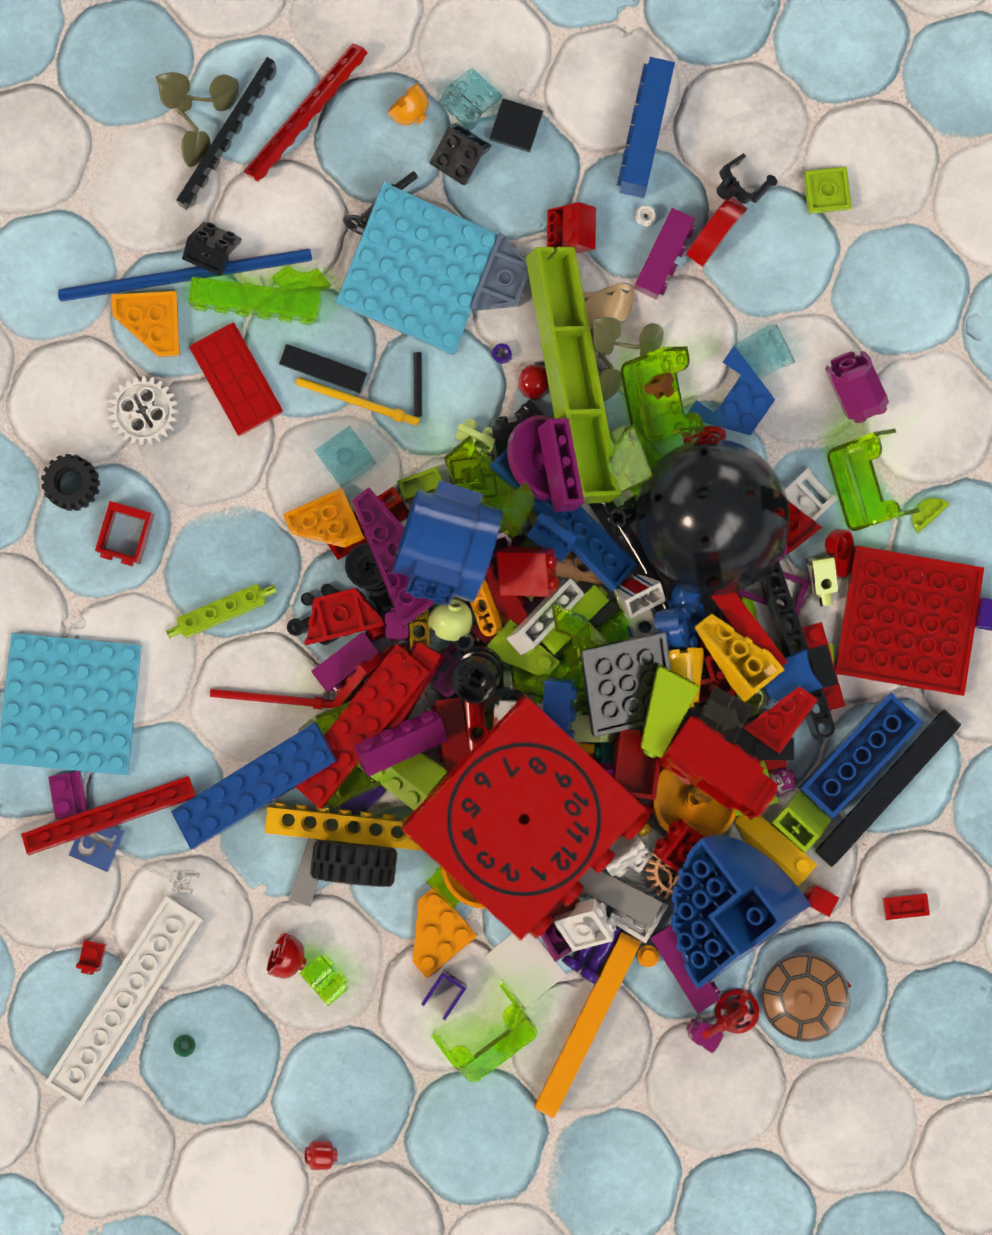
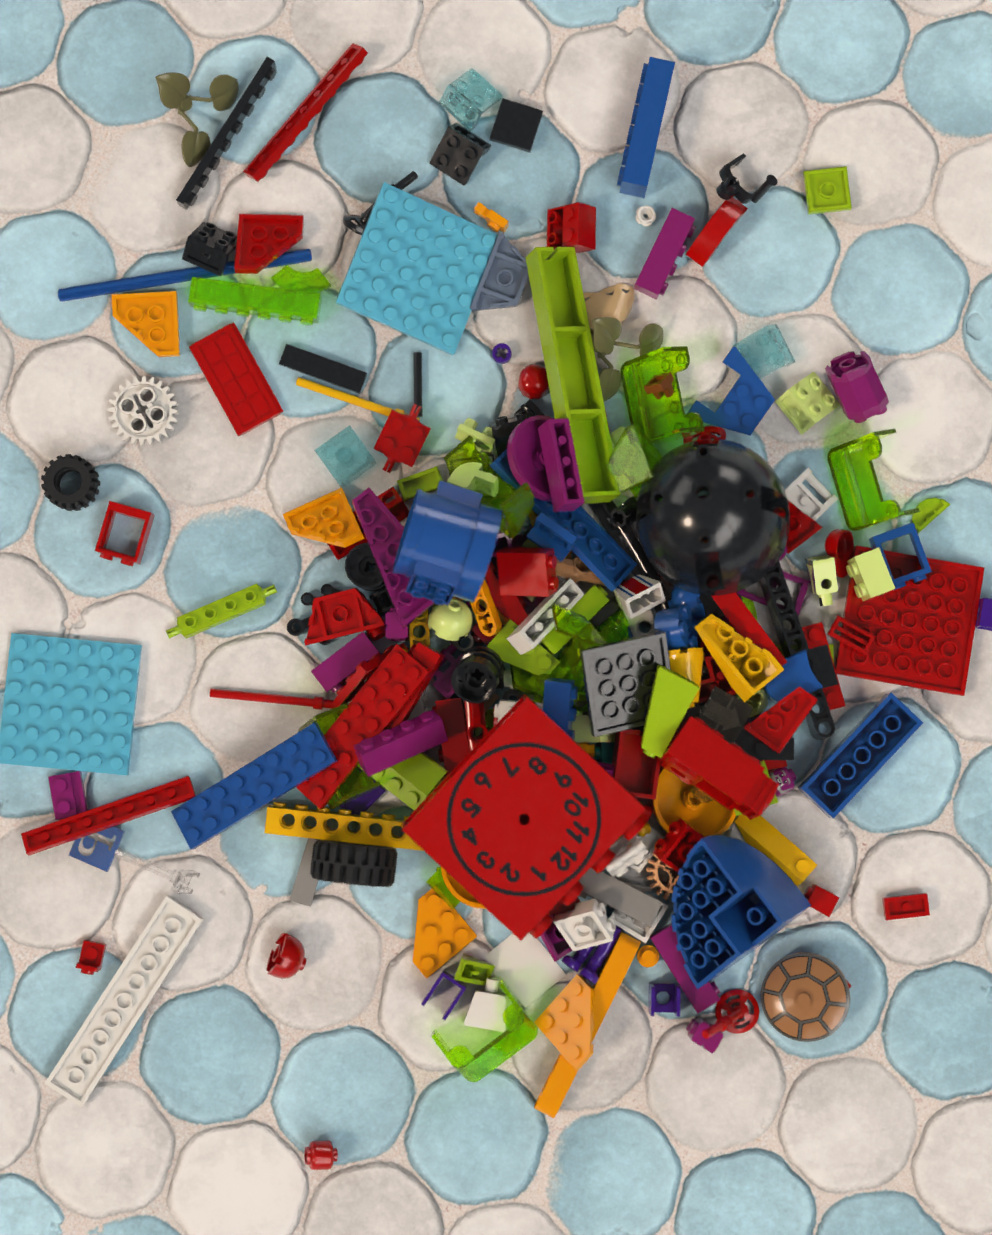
(184, 1052): clear green plate -> none
(264, 239): none -> red plate
(324, 979): clear neon green brick -> none
(402, 438): none -> red plate
(410, 107): light orange cylinder -> none
(473, 478): none -> yellowish green brick
(473, 970): none -> lime slope
(487, 1008): none -> white torso
(494, 220): none -> light orange plate
(570, 1022): none -> light orange plate
(671, 1006): none -> dark purple piece
(800, 821): lime slope -> none
(807, 402): none -> yellowish green bracket
(834, 626): none -> red tile
(870, 574): none -> yellowish green brick
(887, 788): black beam -> none
(910, 529): none -> blue window

